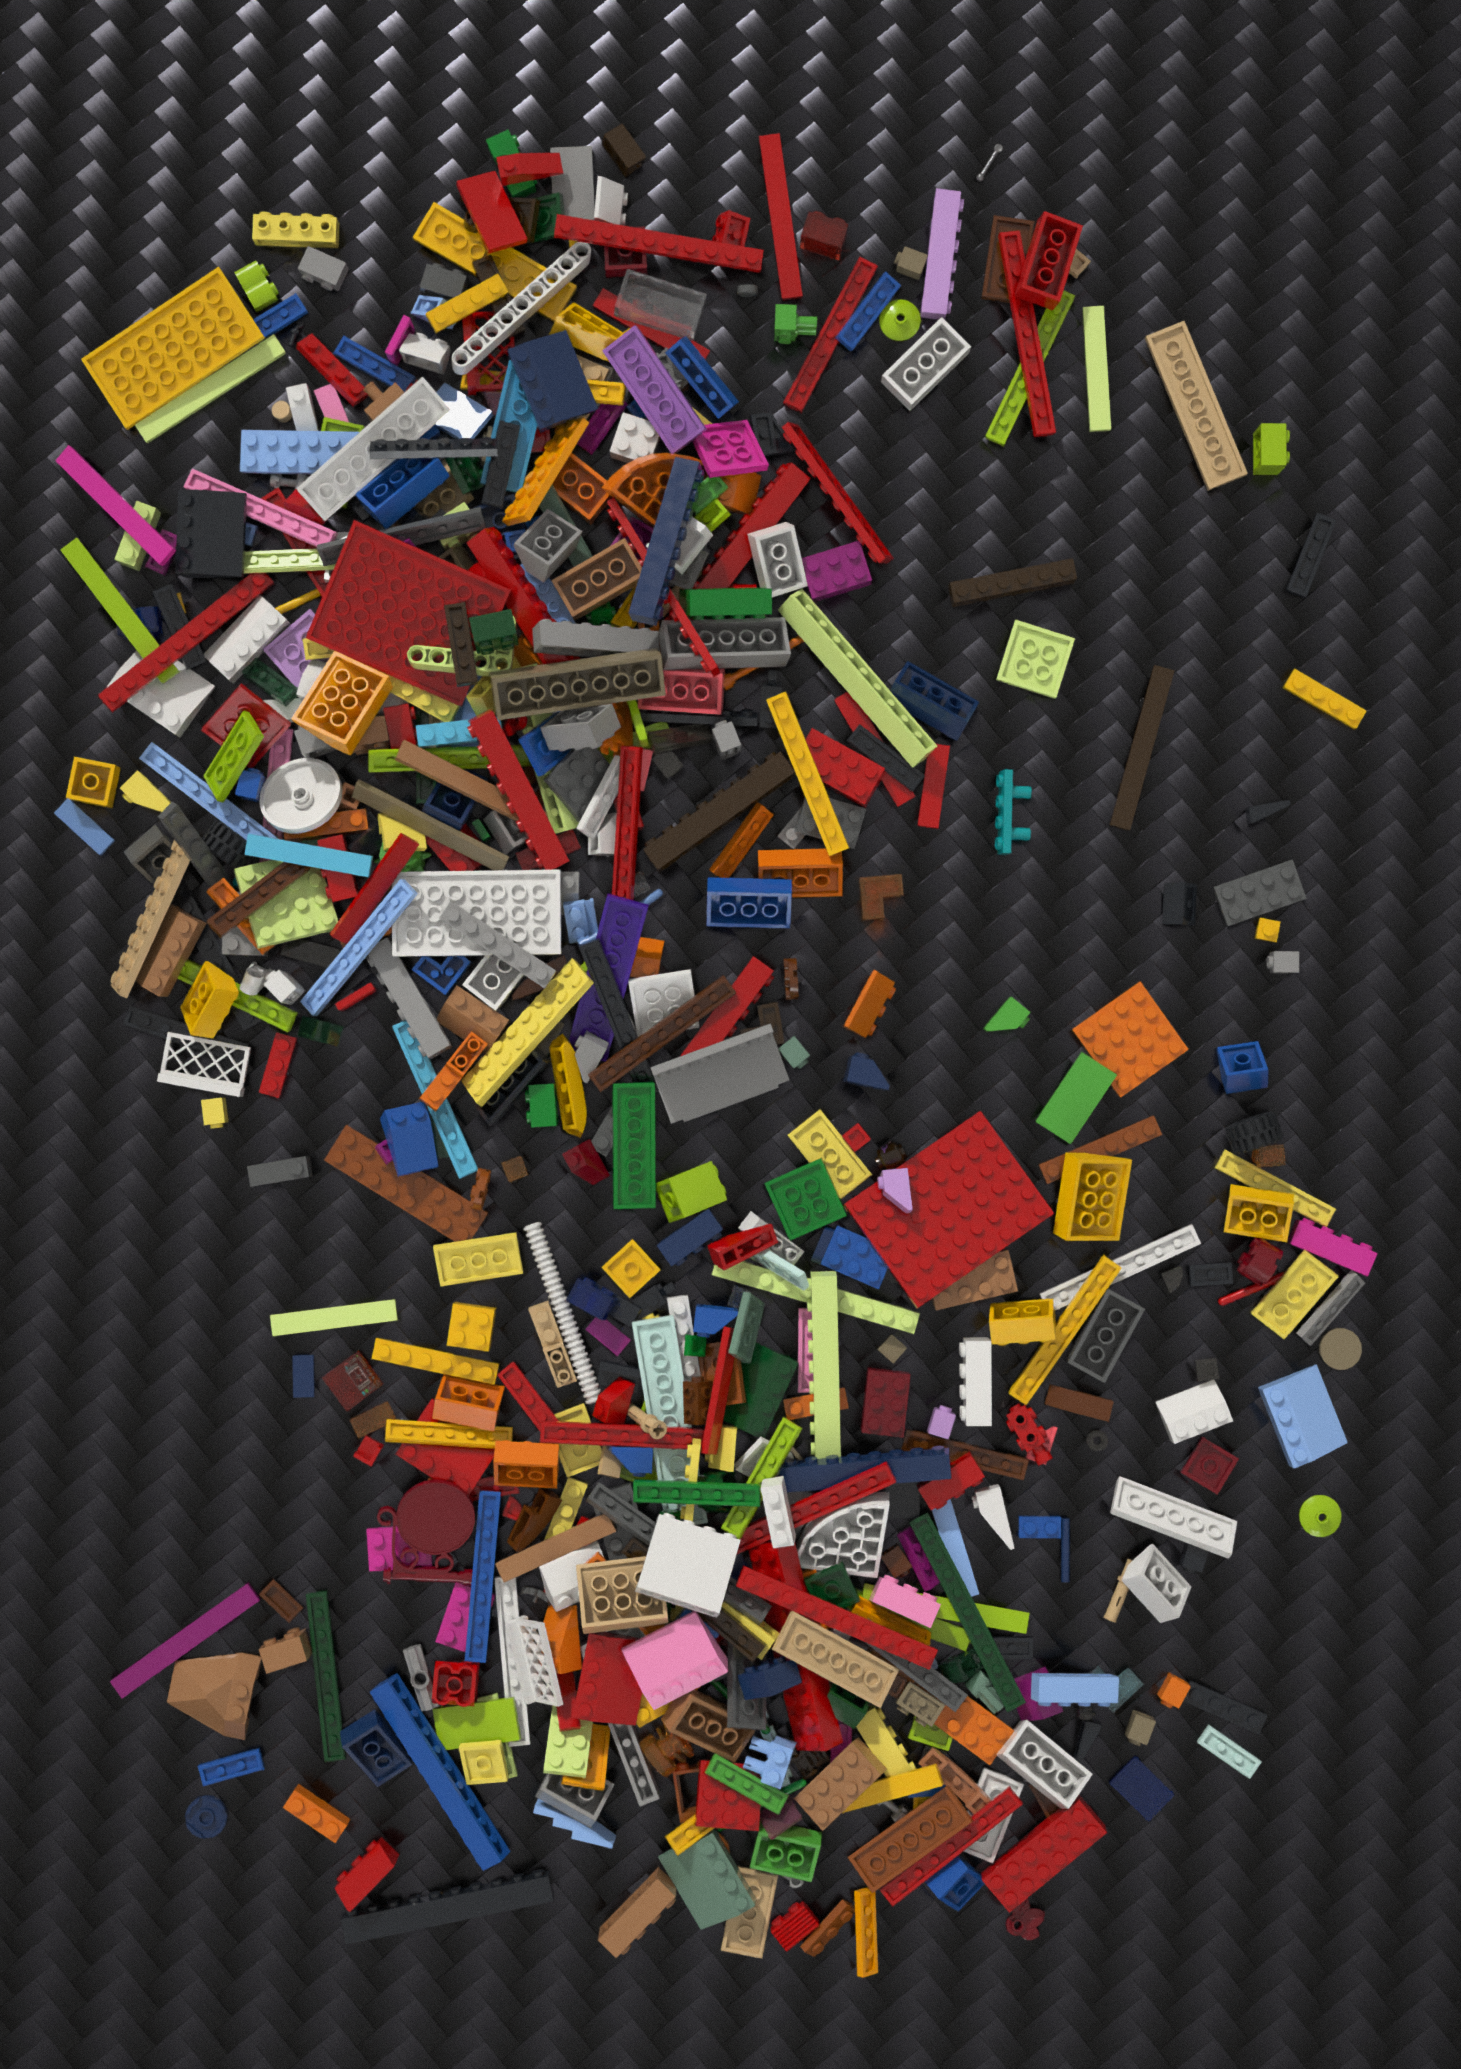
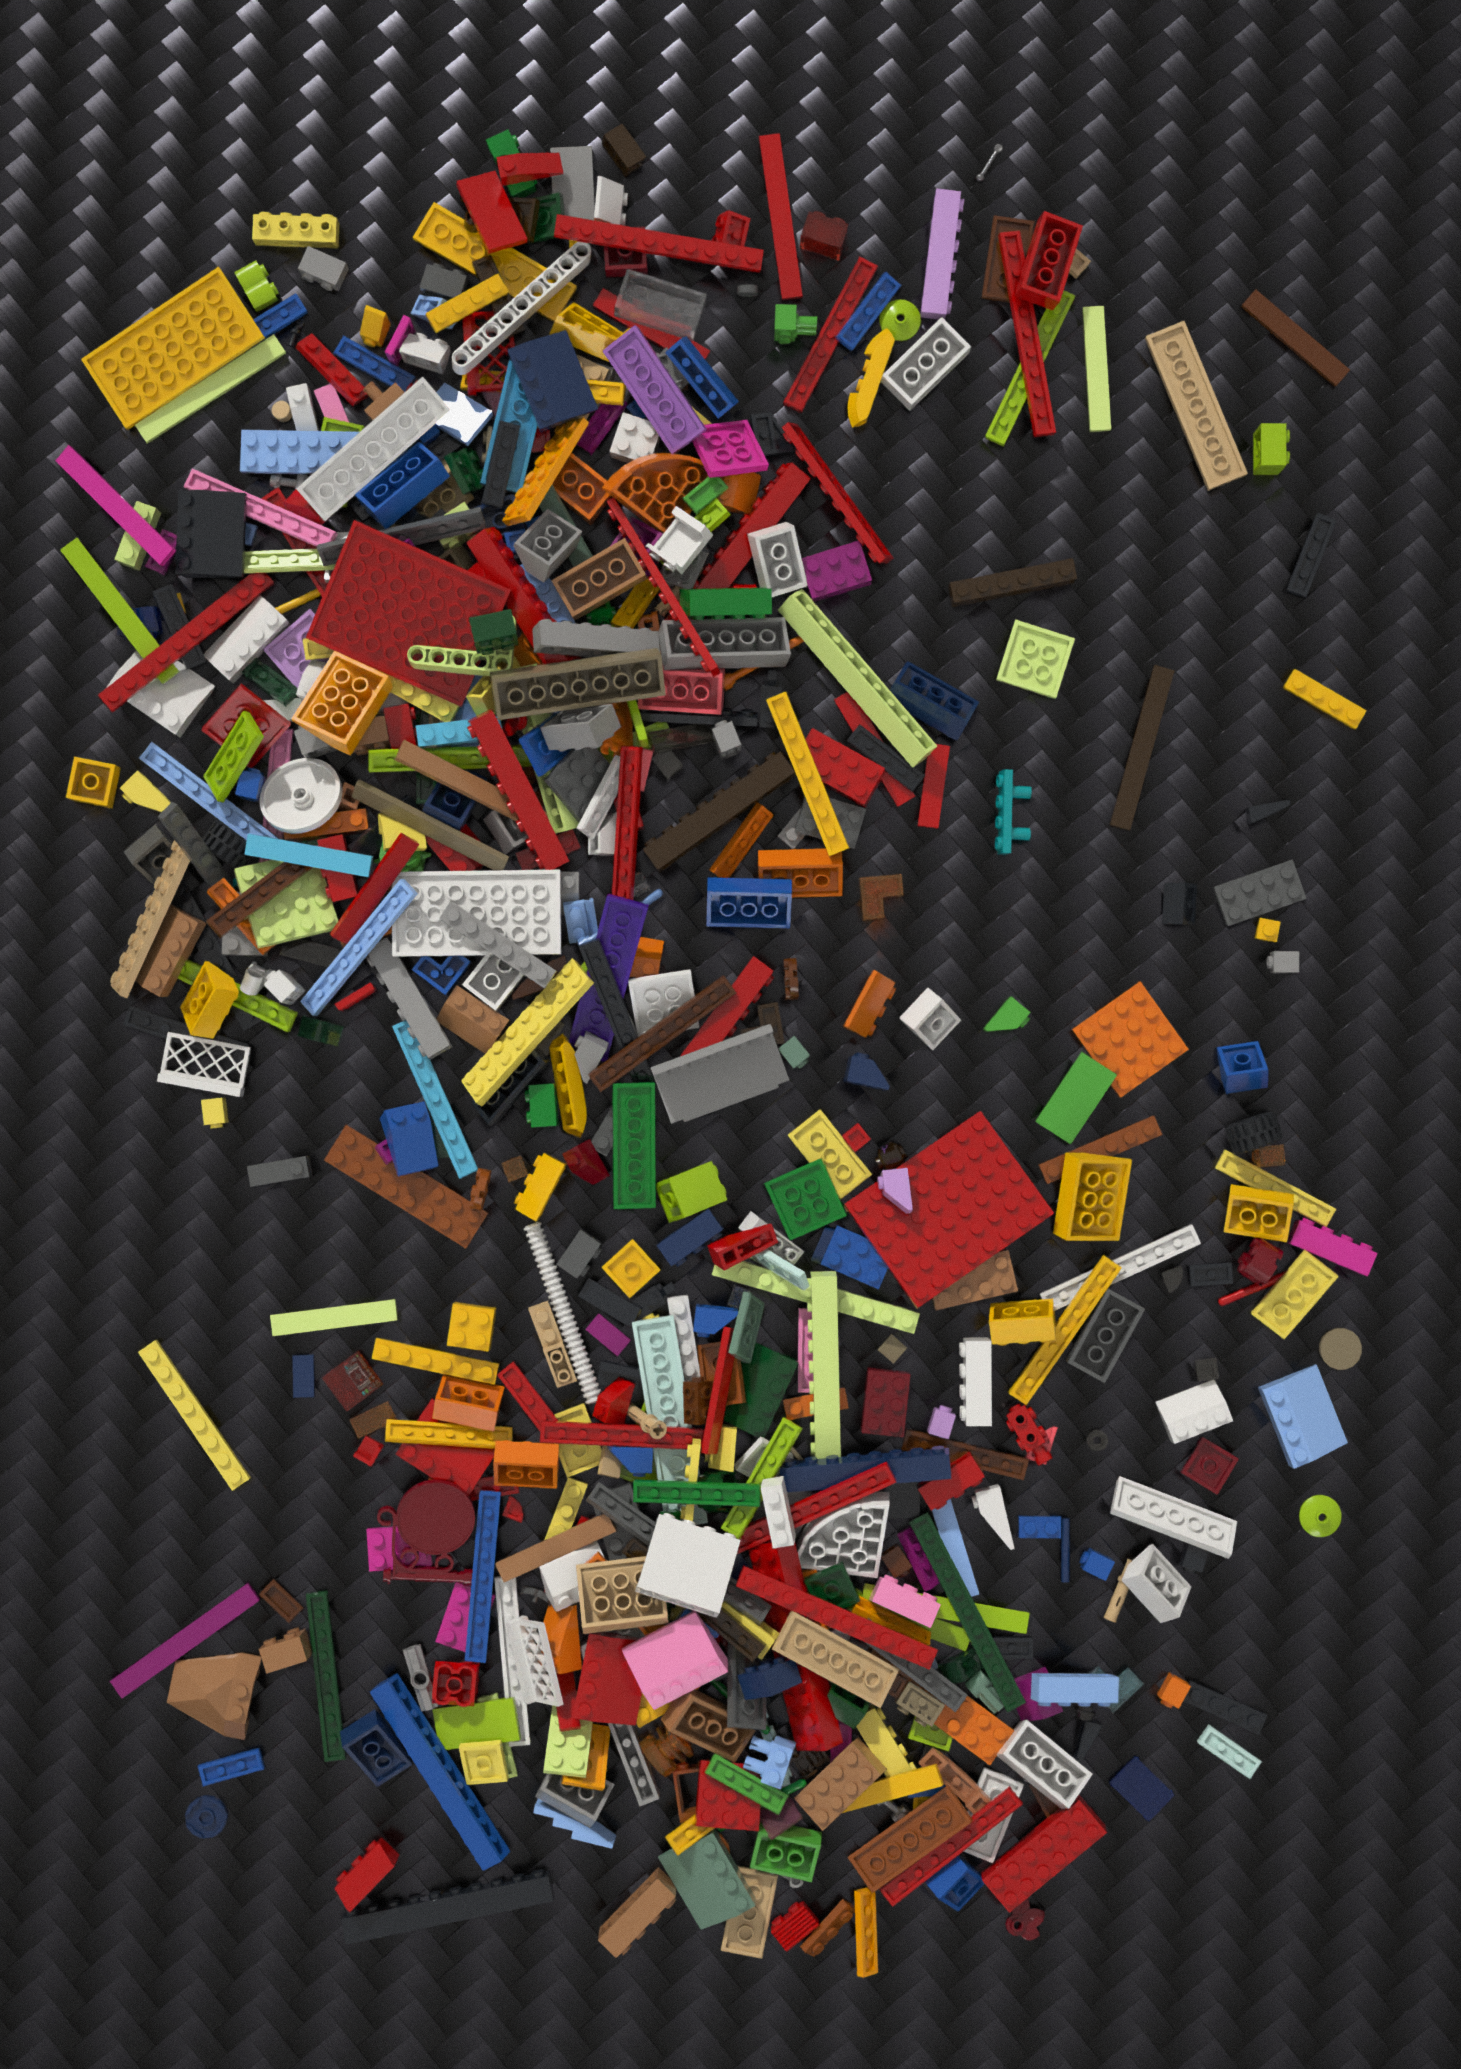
(84, 826): medium blue tile -> none
(194, 1415): none -> light yellow plate
(278, 1065): red plate -> none
(316, 1813): orange brick -> none
(374, 327): none -> yellow slope
(433, 448): black plate -> none
(453, 1071): orange slope -> none
(461, 644): dark brown tile -> none
(478, 1259): light yellow tile -> none
(481, 830): green tile -> none
(534, 1519): reddish brown slope -> none
(540, 1186): none -> yellow slope
(579, 1254): none -> dark grey brick
(591, 1298): clear blue brick -> none
(666, 541): dark blue brick -> none
(695, 1346): green tile -> none
(861, 403): none -> yellow brick
(910, 263): dark tan brick -> none
(930, 1018): none -> white slope
(1079, 1402): reddish brown slope -> none
(1096, 1564): none -> blue brick
(1139, 1728): dark tan brick -> none
(1295, 338): none -> reddish brown tile
(1330, 1307): light grey plate -> none

